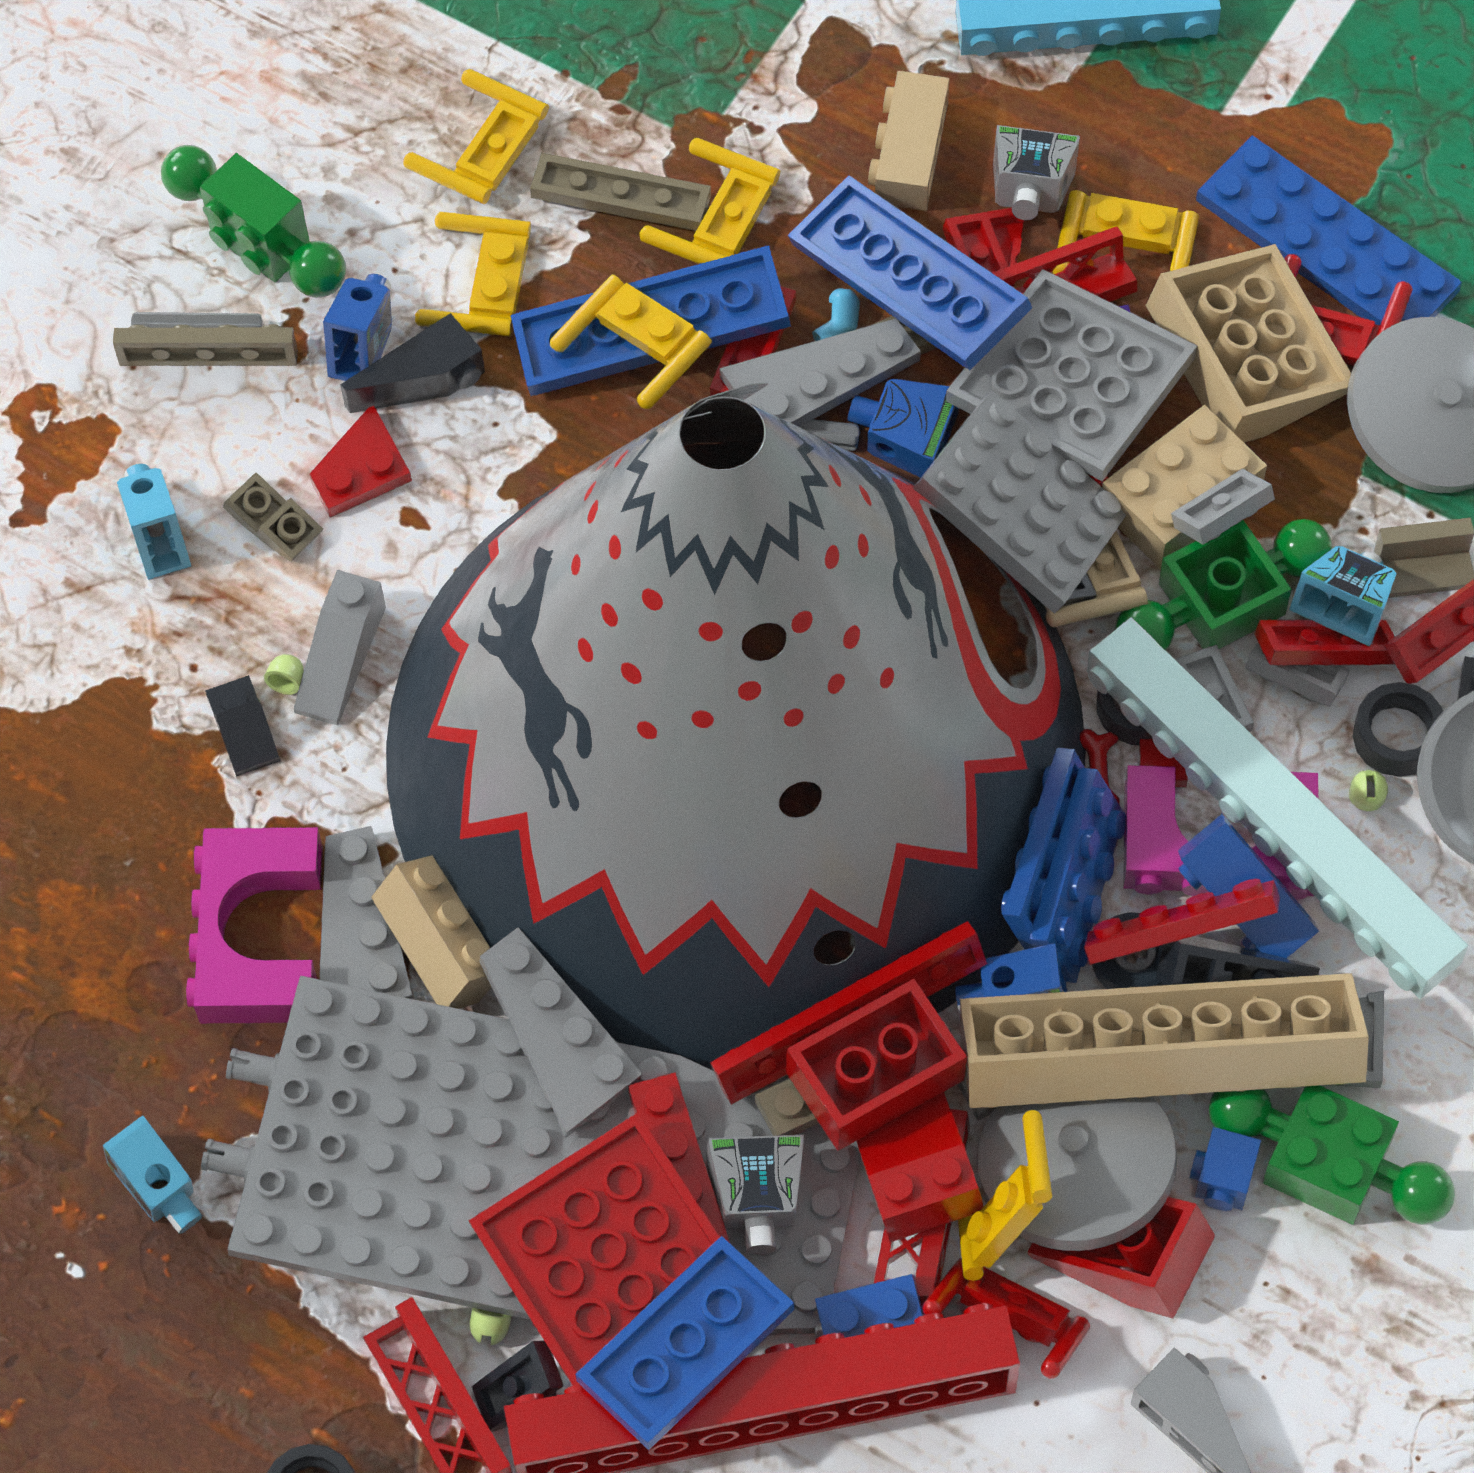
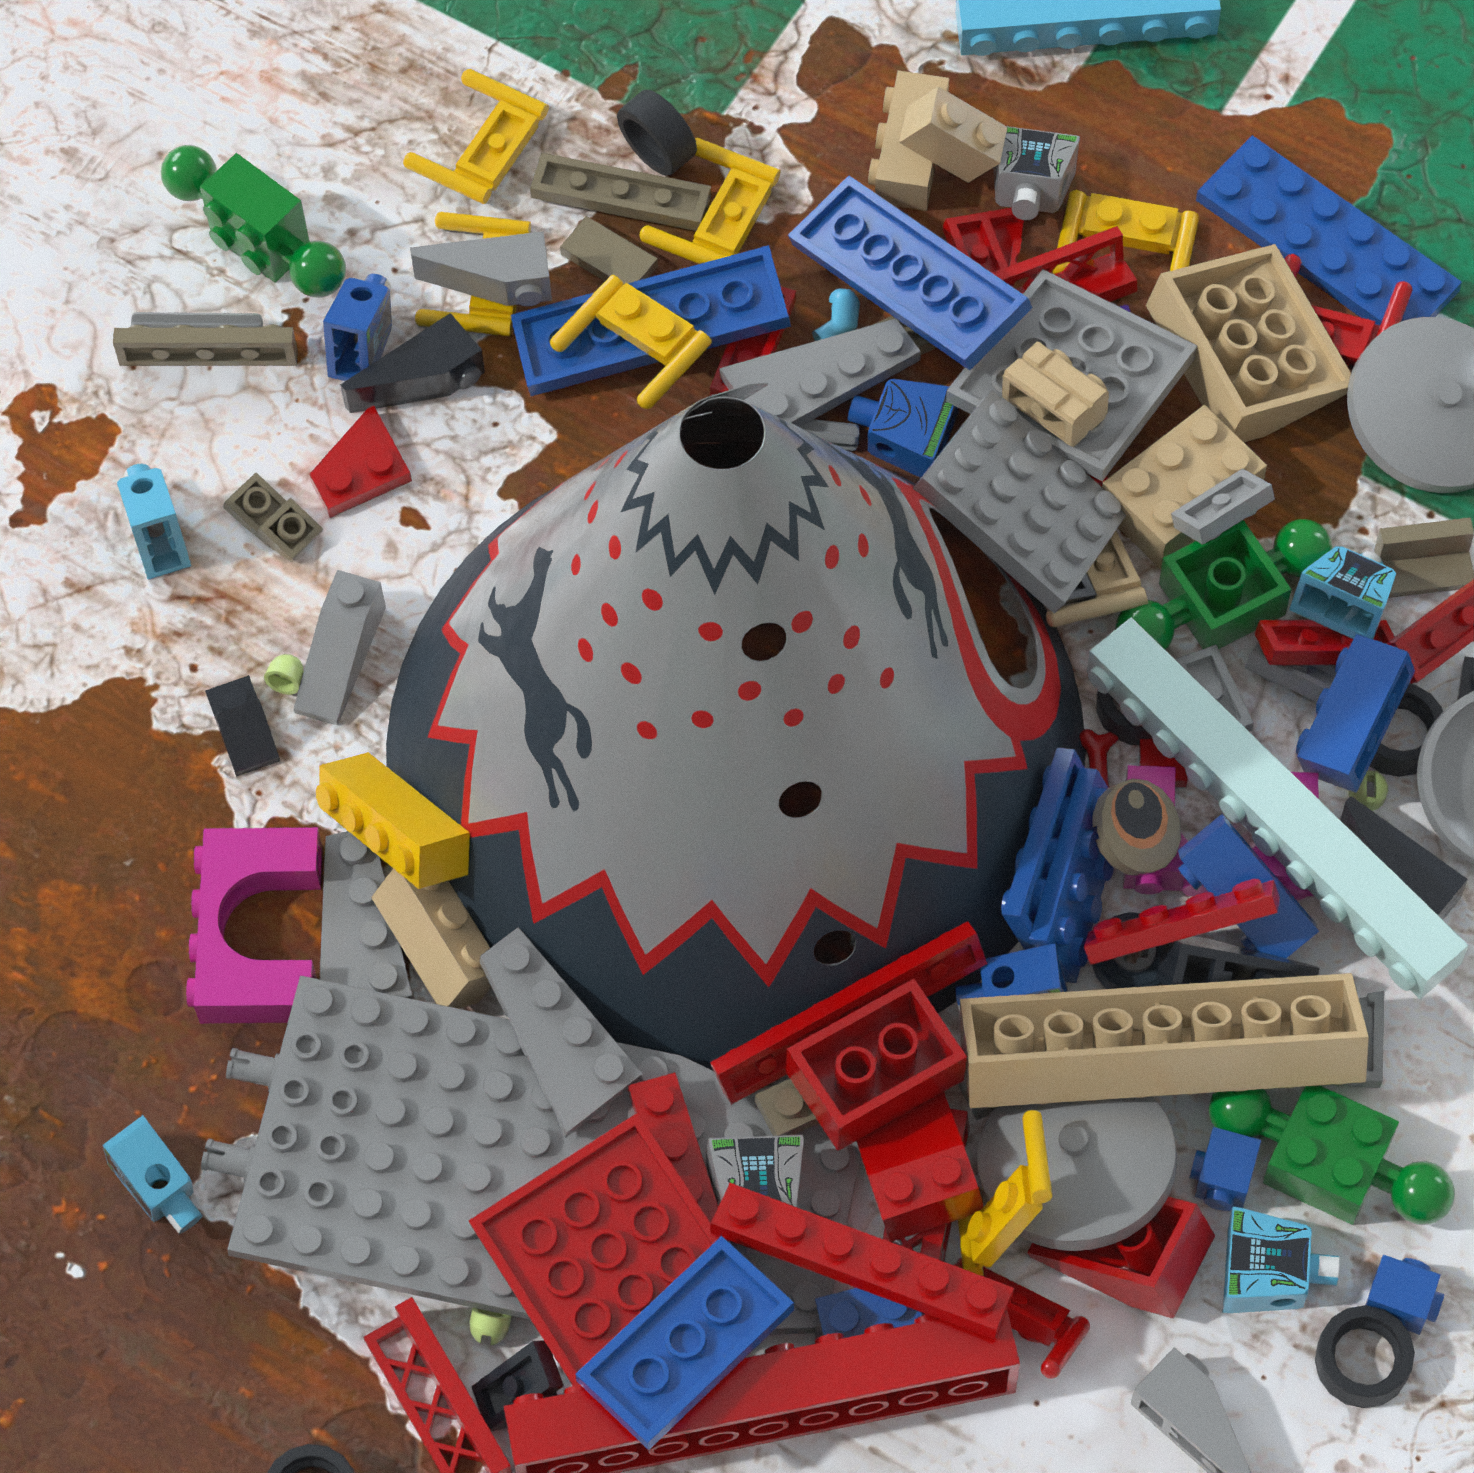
(393, 820): none -> yellow brick
(494, 268): none -> light grey slope
(607, 253): none -> dark tan tile
(657, 132): none -> black tyre
(862, 1260): none -> red plate
(953, 134): none -> tan brick
(1056, 393): none -> tan brick
(1137, 827): none -> tile
(1271, 1263): none -> torso
(1355, 712): none -> blue brick
(1385, 1325): none -> black tyre
(1406, 1291): none -> blue brick
(1417, 867): none -> black slope

